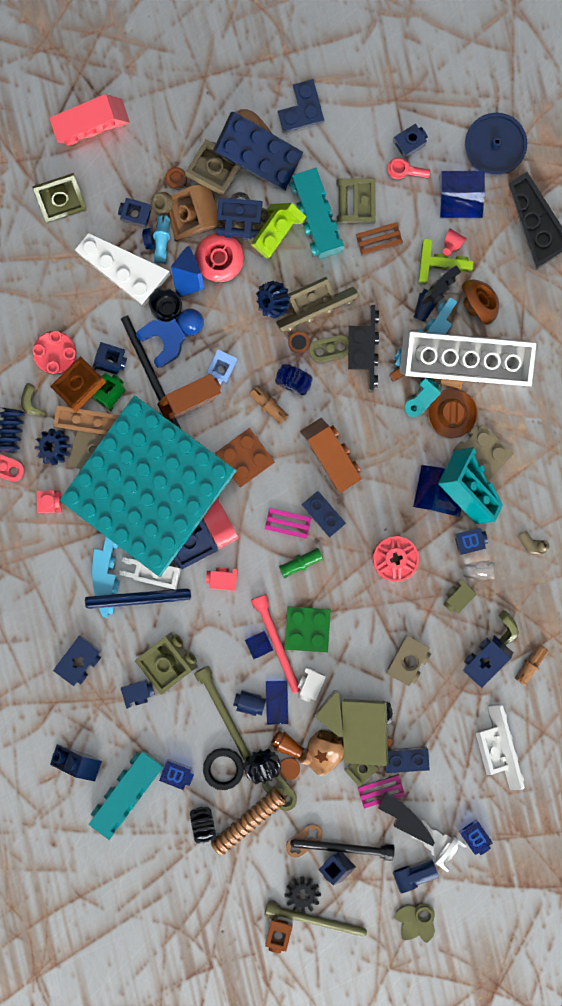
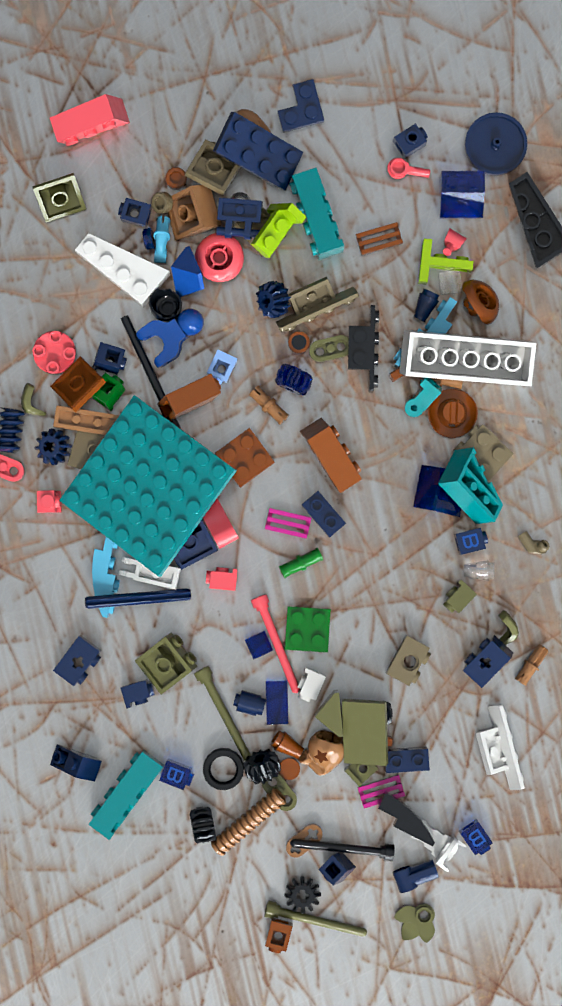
(363, 200): olive plate -> none
(389, 570): coral wheel -> none
(440, 286): black slope -> none

